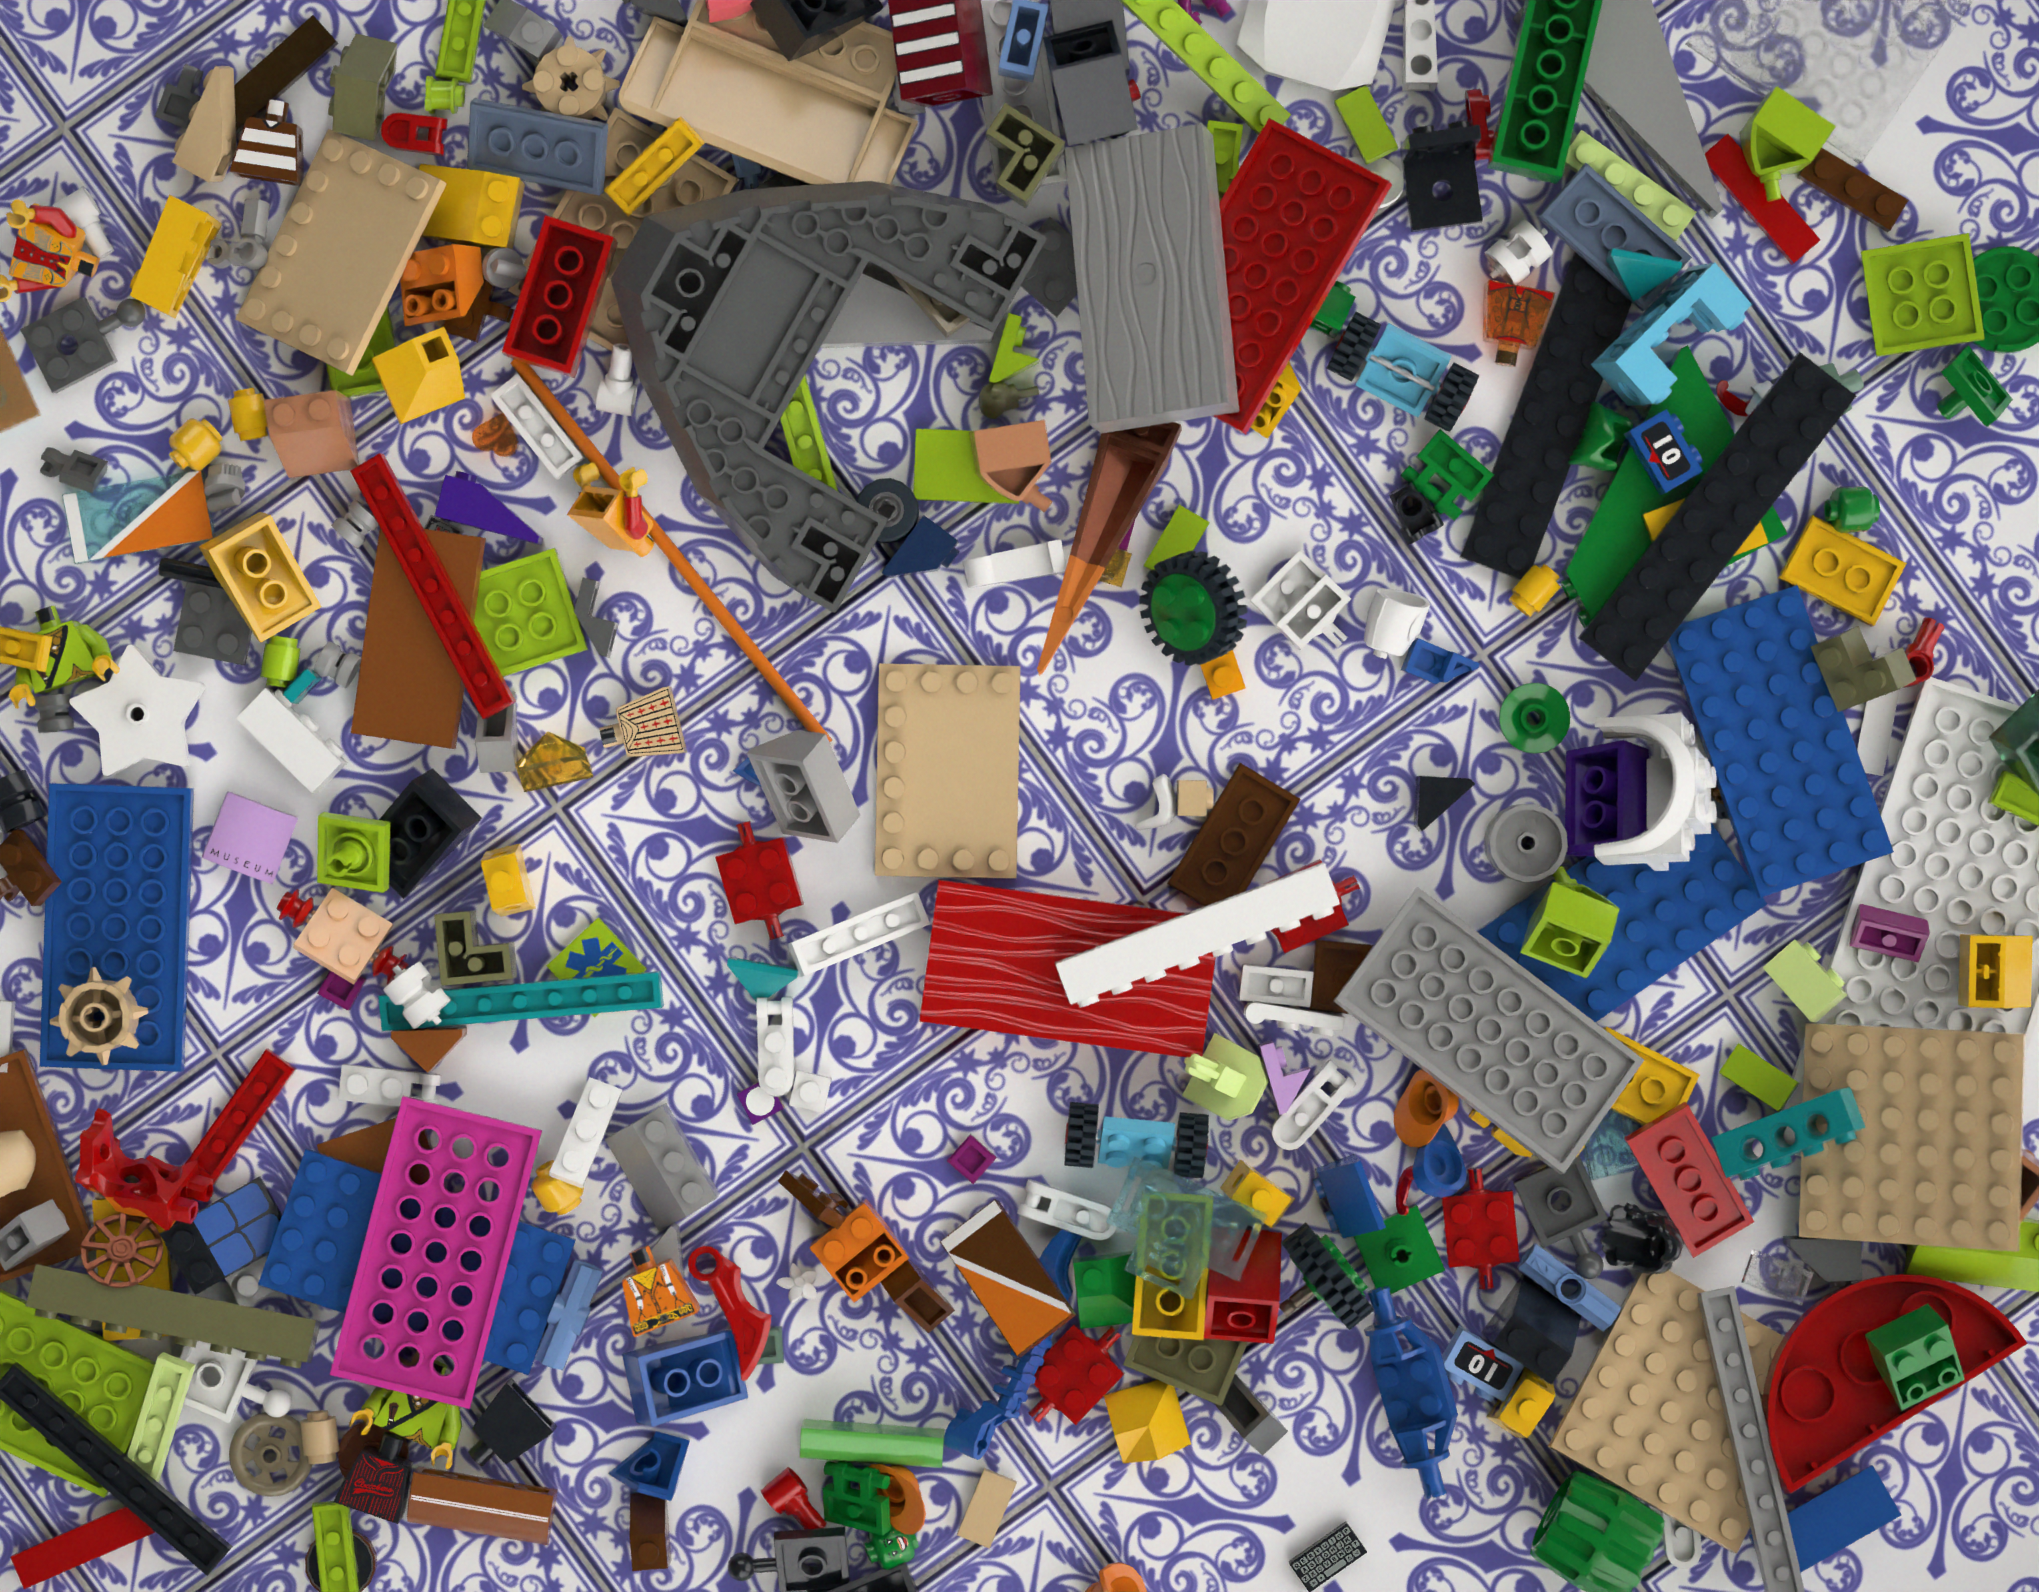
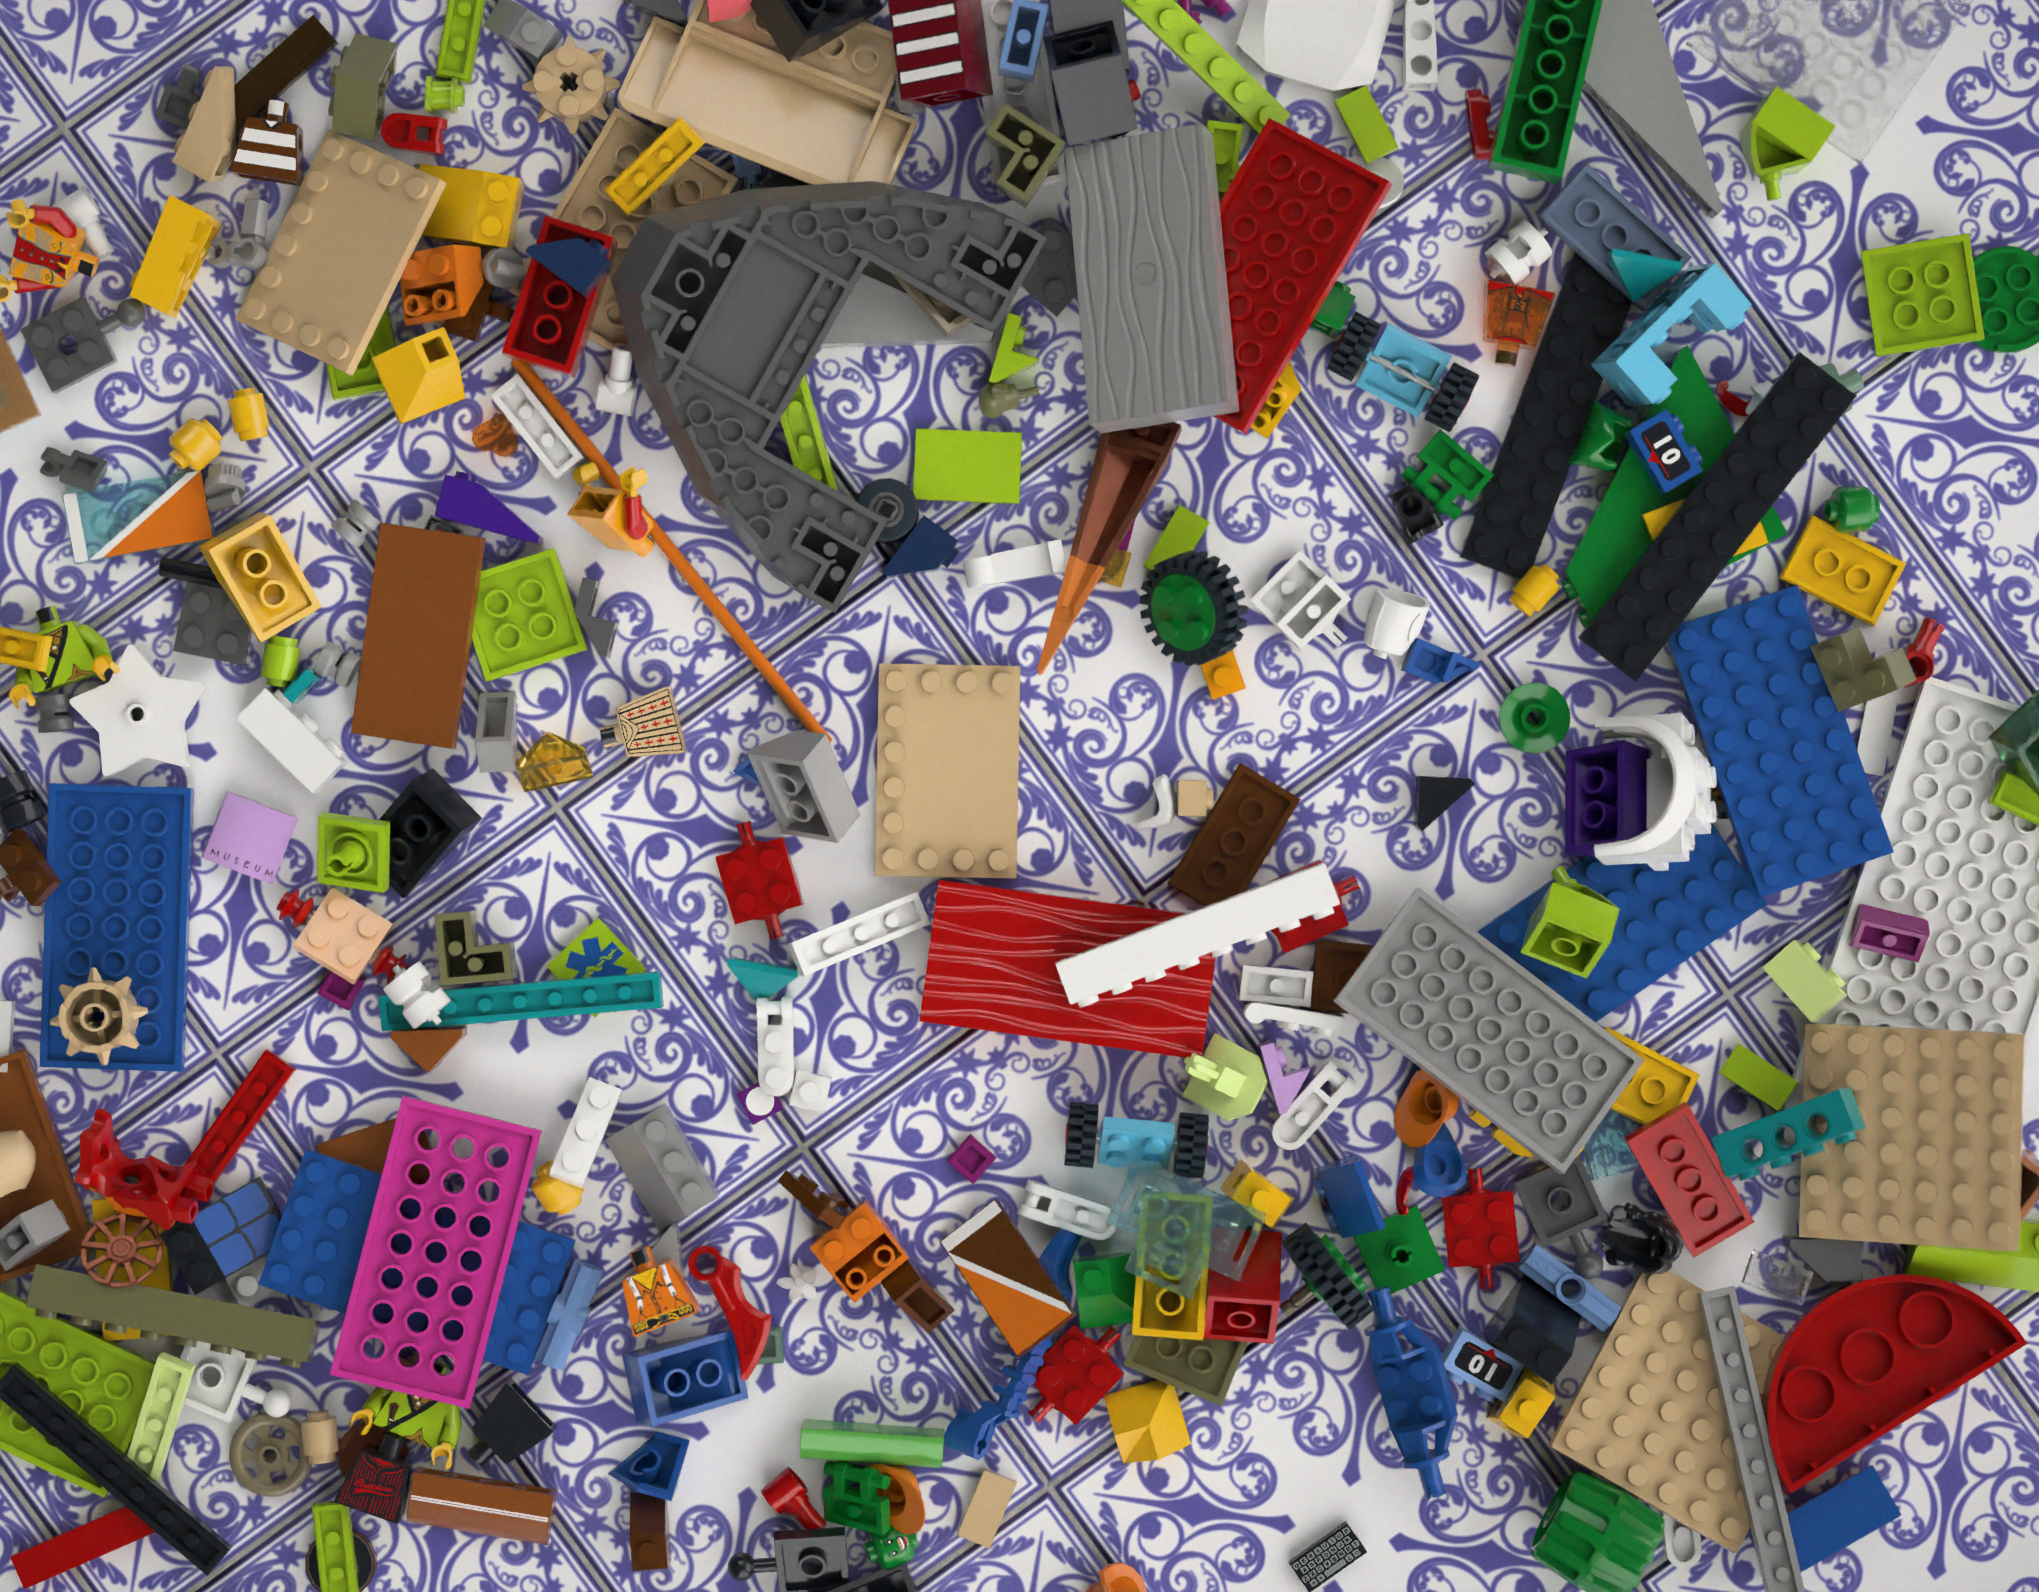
(313, 433): nougat slope -> none
(384, 1085): white plate -> none
(433, 586): red tile -> none
(507, 880): yellow torso -> none
(537, 146): sand blue tile -> none
(574, 262): none -> dark blue slope
(1013, 460): nougat piece -> none
(1251, 1417): dark grey slope -> none
(1447, 158): black bracket -> none
(1504, 839): light grey wheel -> none
(1650, 198): yellowish green plate -> none
(1774, 217): red tile -> none
(1854, 189): reddish brown plate -> none
(1915, 1356): green slope -> none
(1973, 388): green tile -> none
(1995, 971): yellow slope -> none

